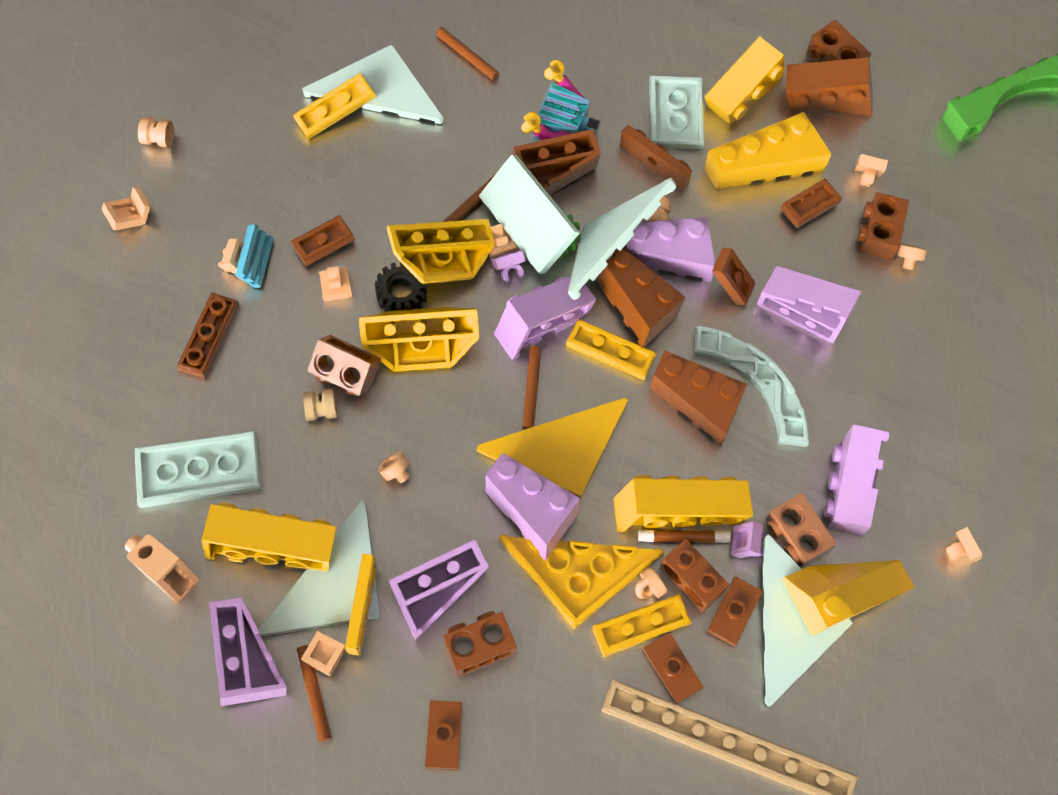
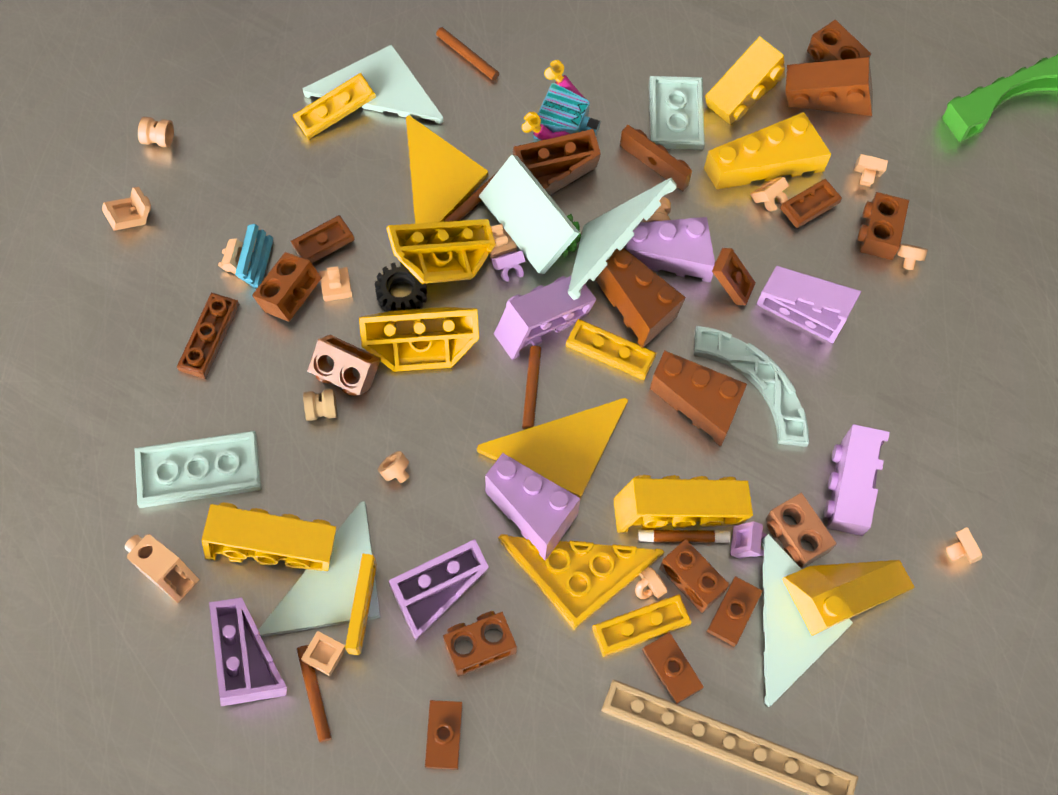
(287, 286): none -> dark orange brick
(439, 174): none -> yellow tile
(770, 190): none -> light nougat tile

